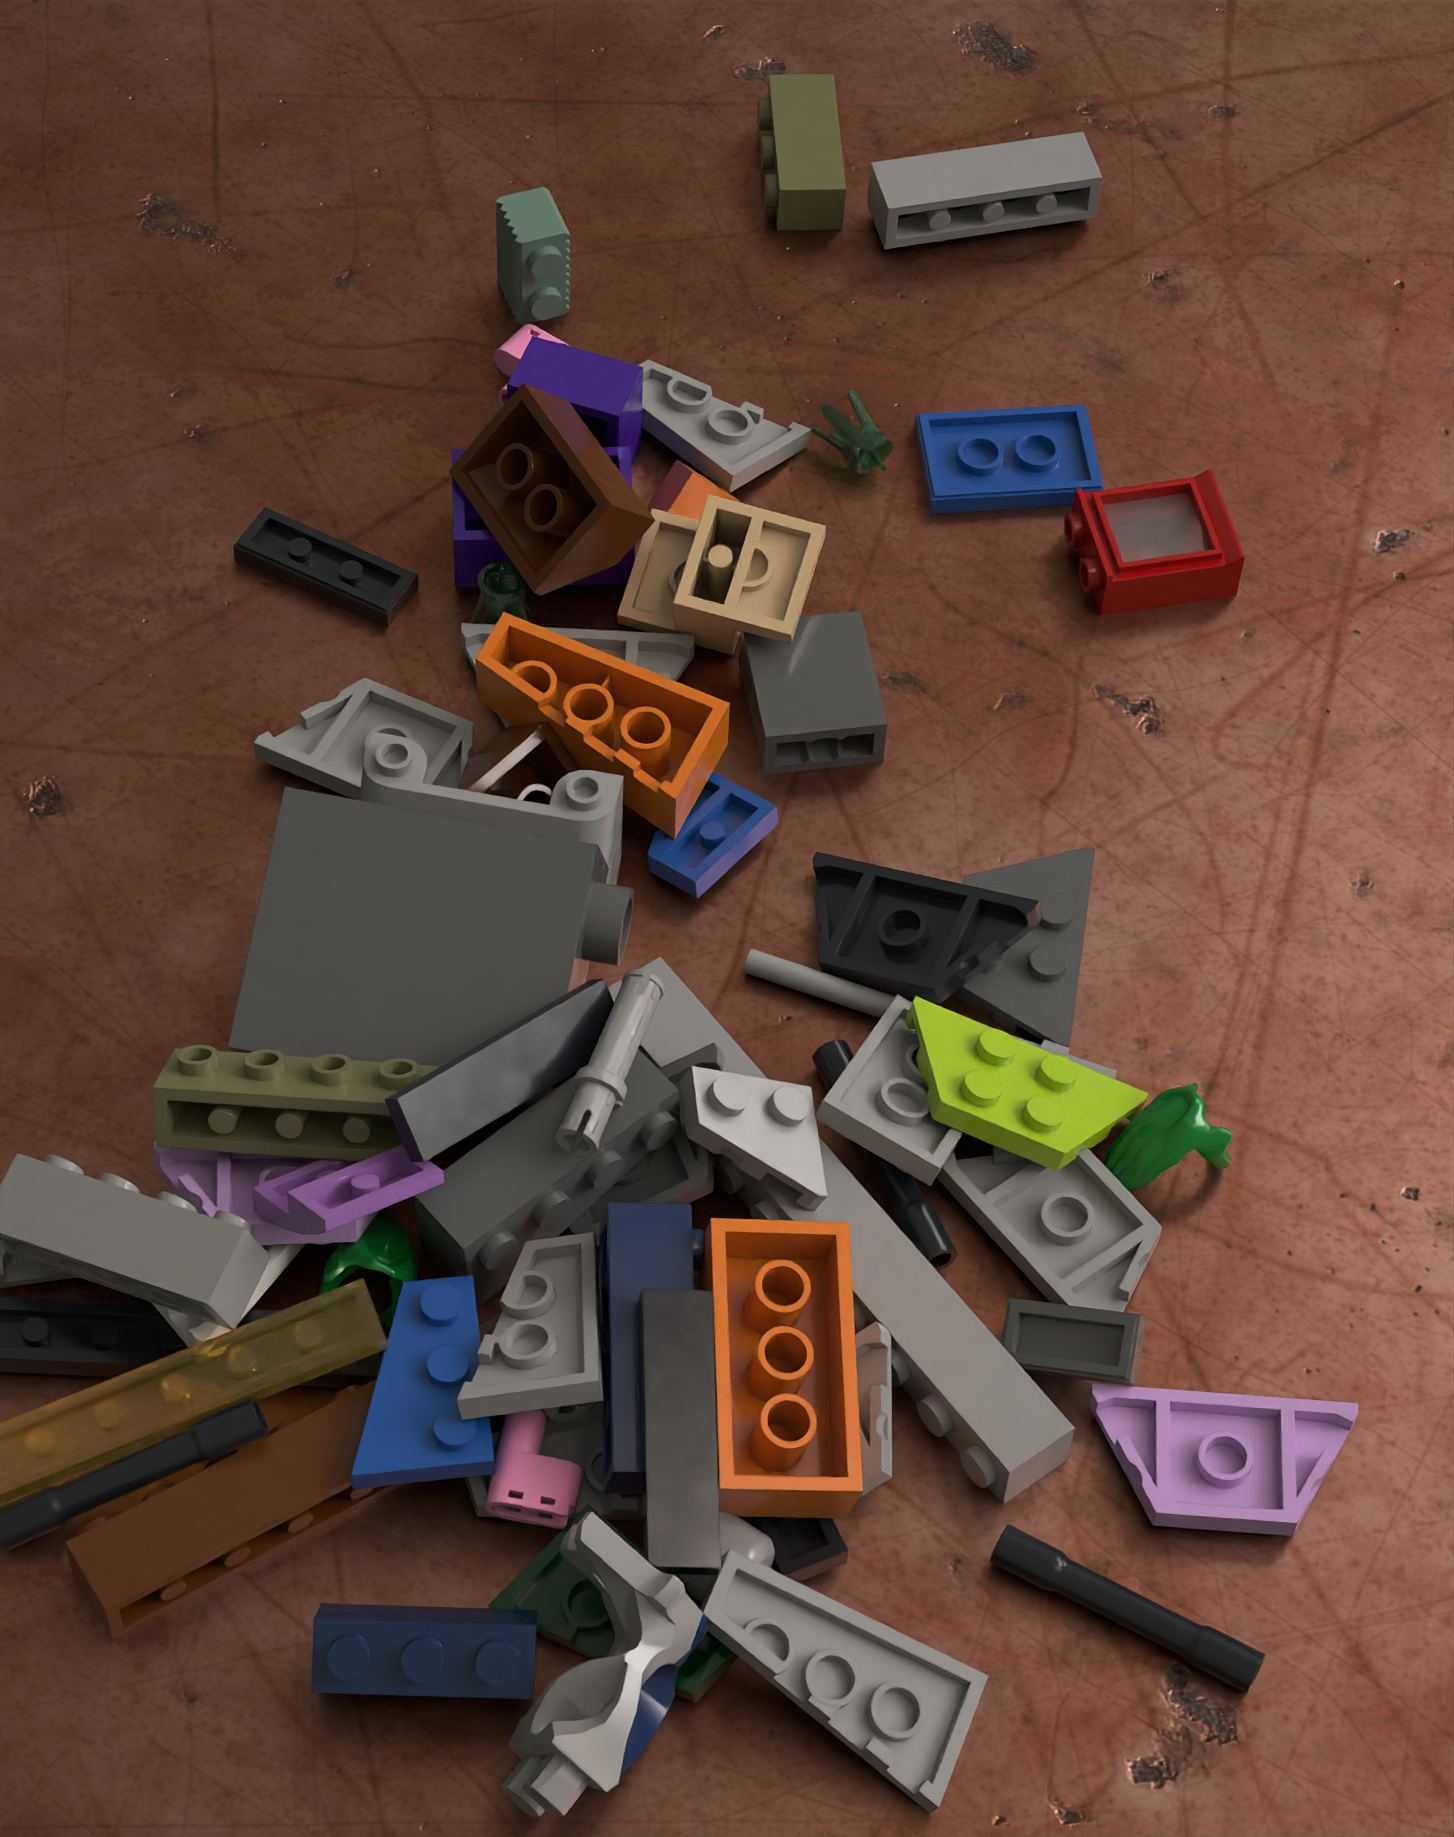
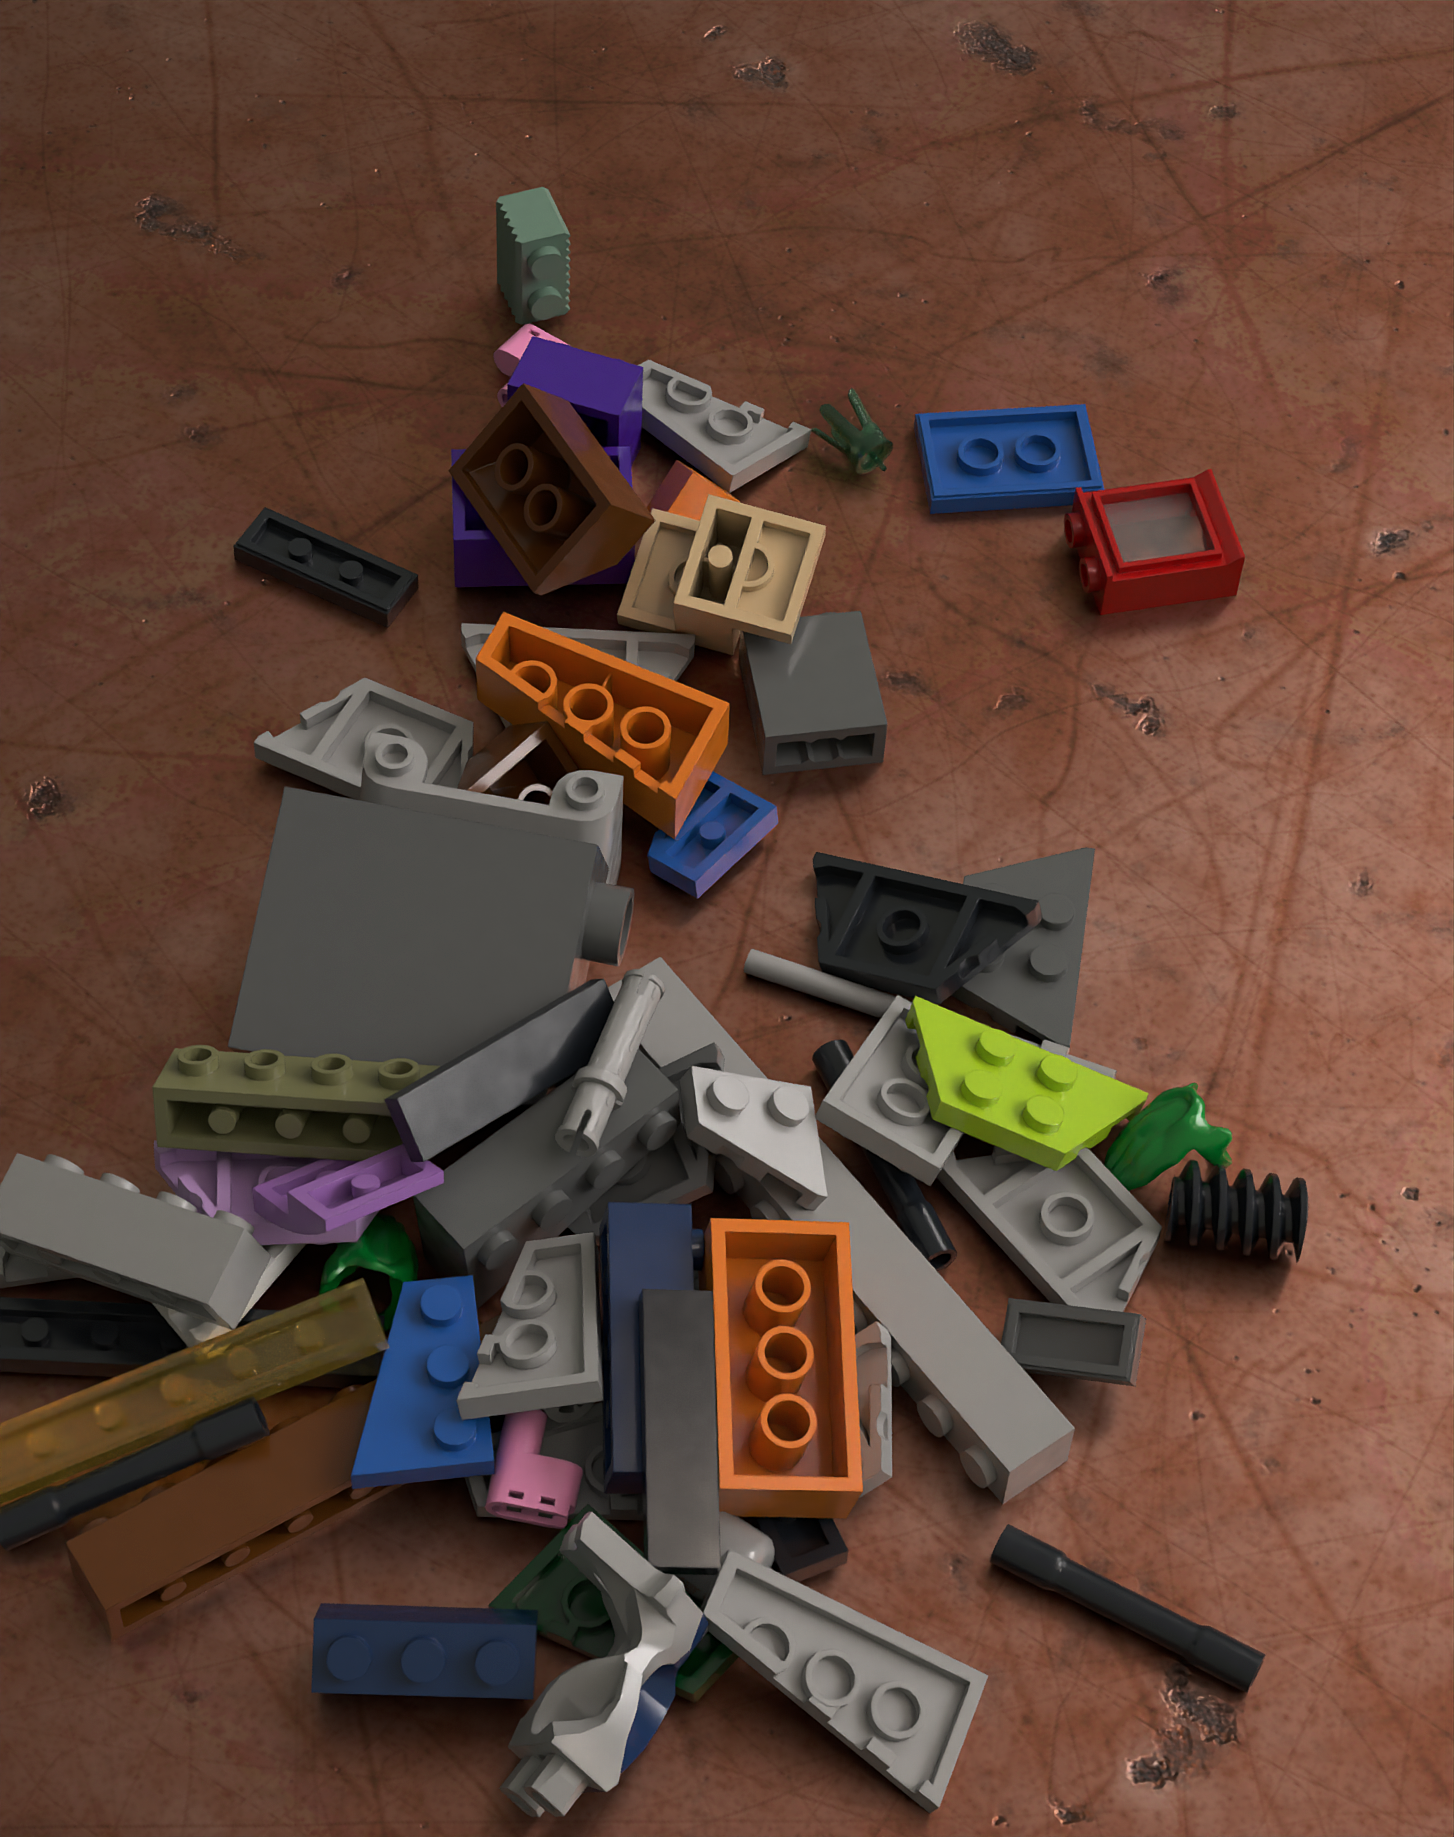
(500, 591): clear green piece -> none
(802, 152): olive brick -> none
(984, 190): light grey brick -> none
(1222, 1455): lavender wing -> none
(1238, 1209): none -> black piece

